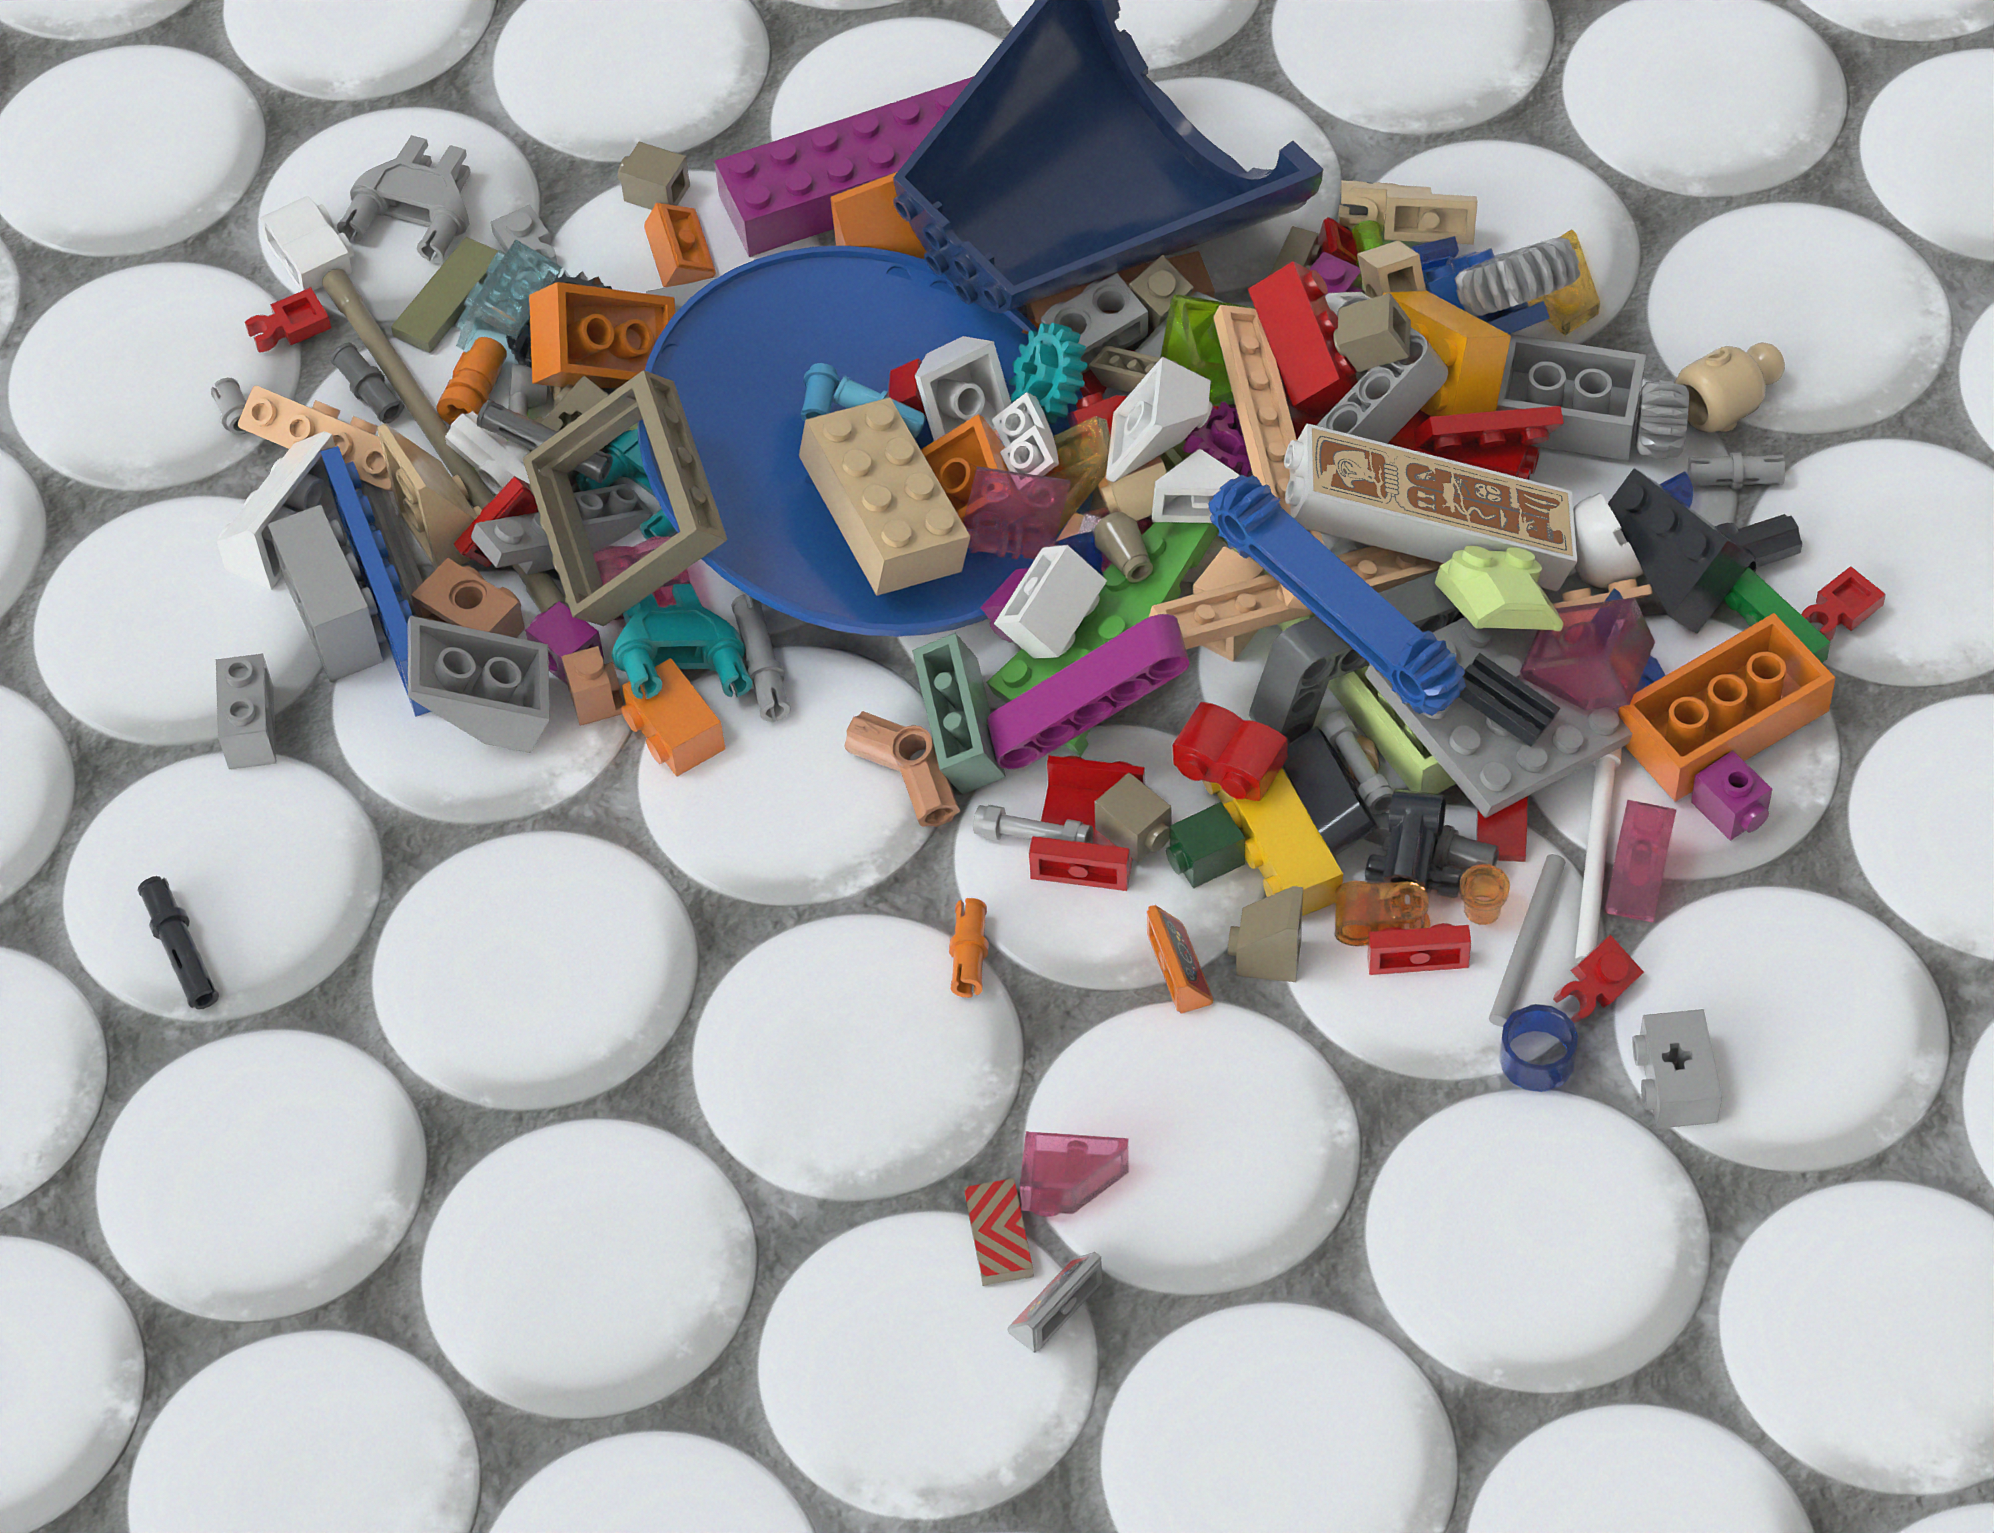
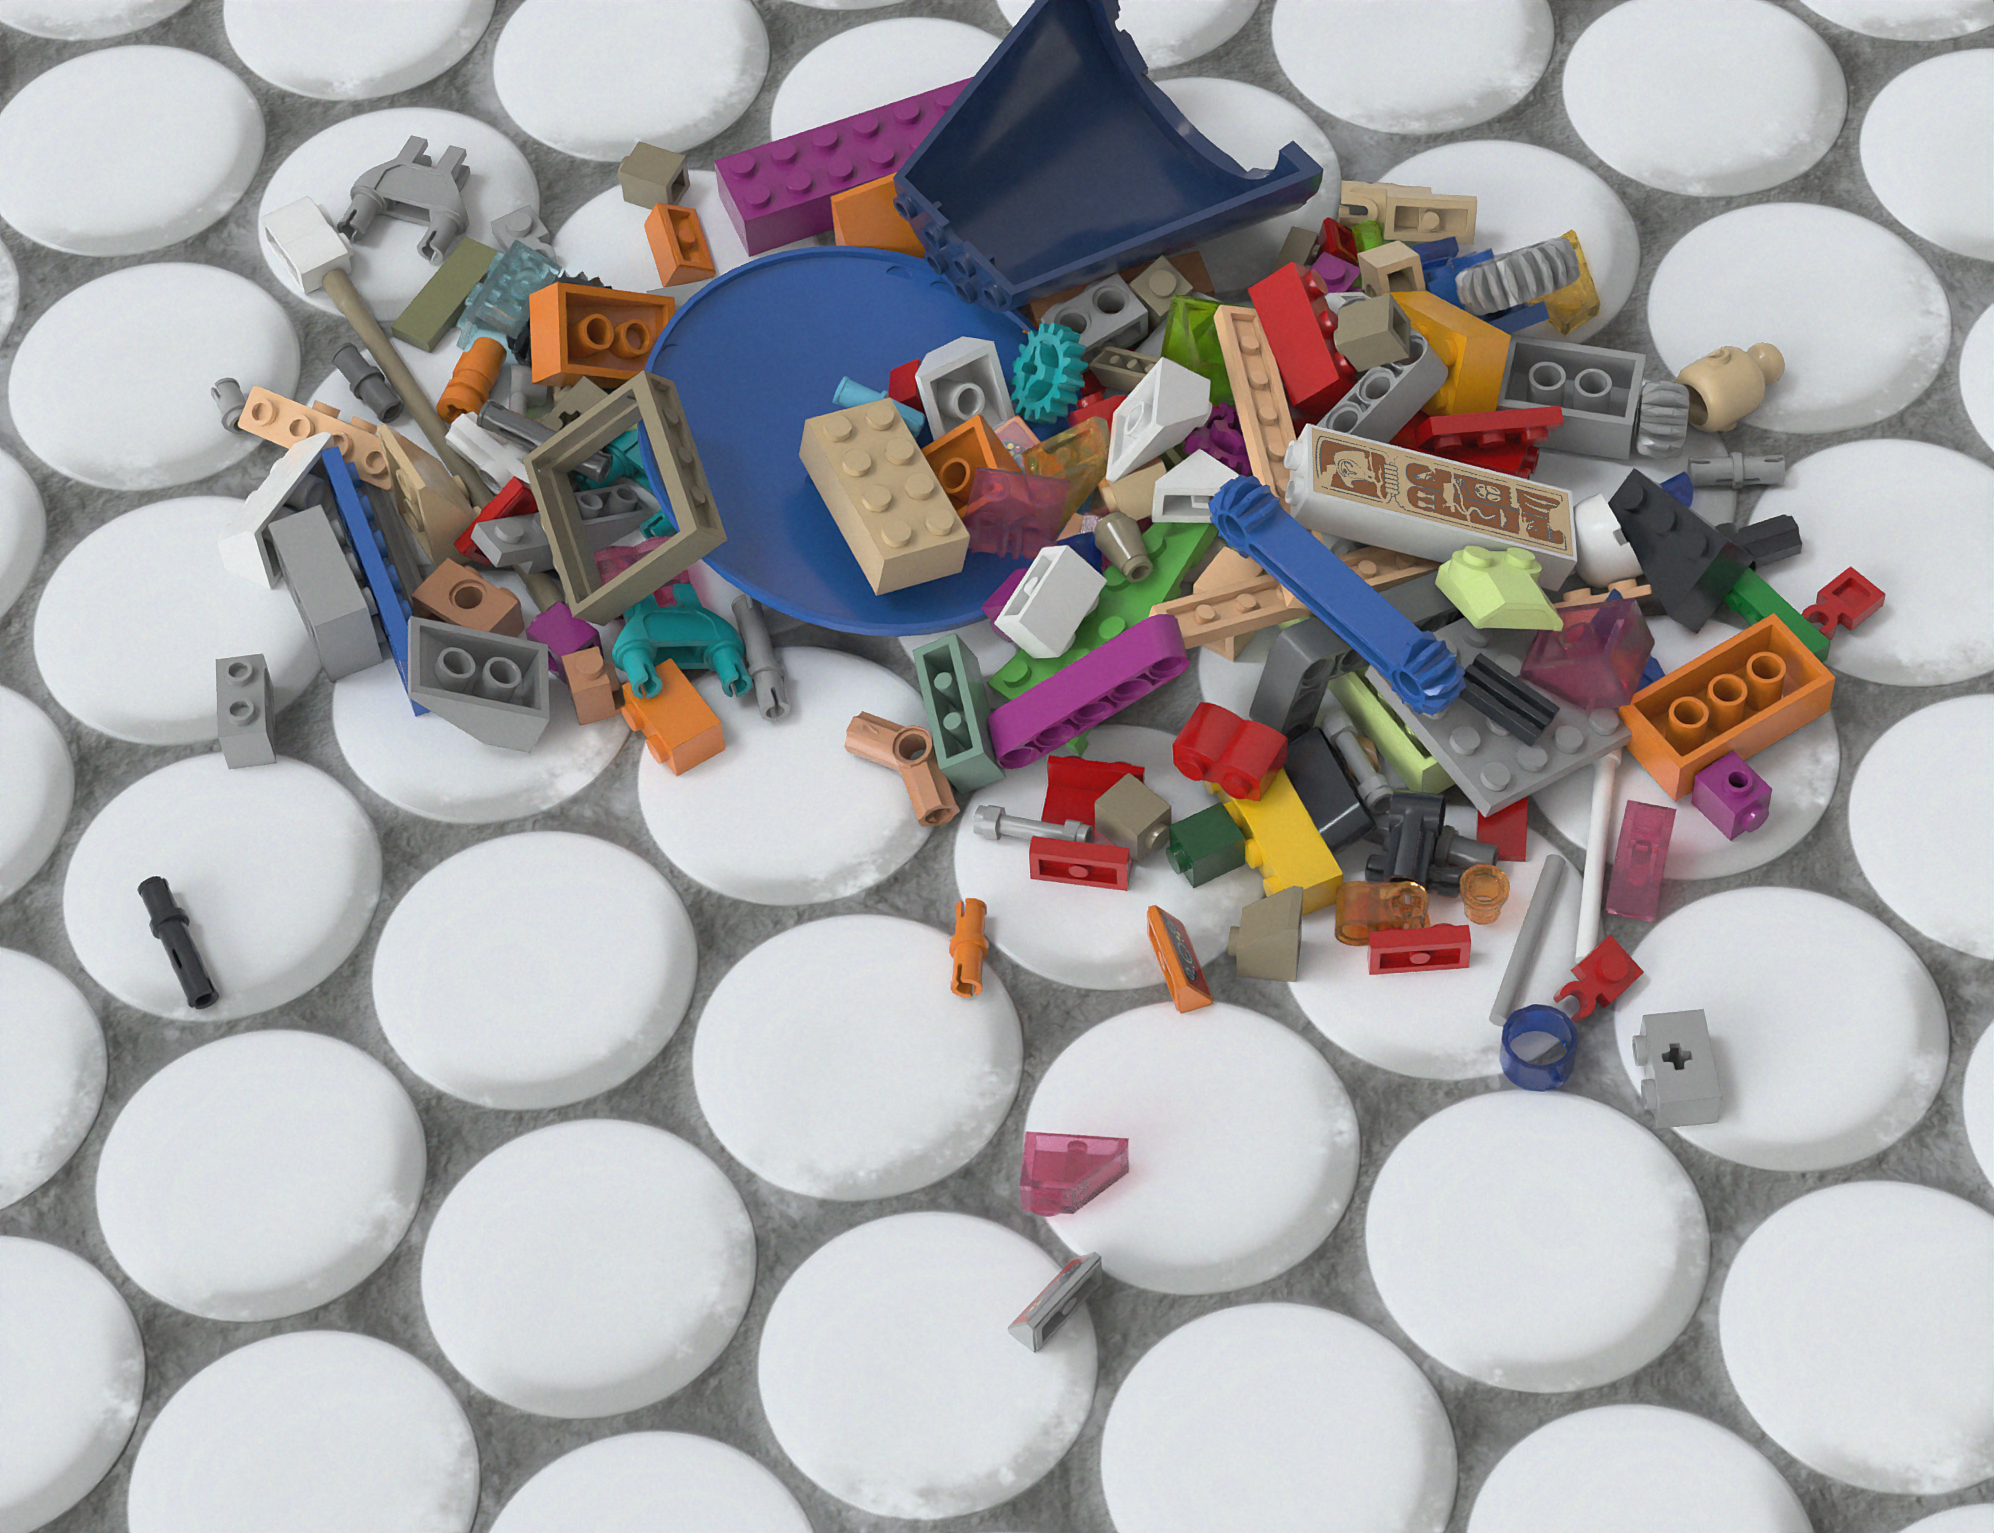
(292, 317): red plate -> none
(820, 384): dark azure pin -> none
(998, 1231): tile -> none
(1026, 437): white slope -> none

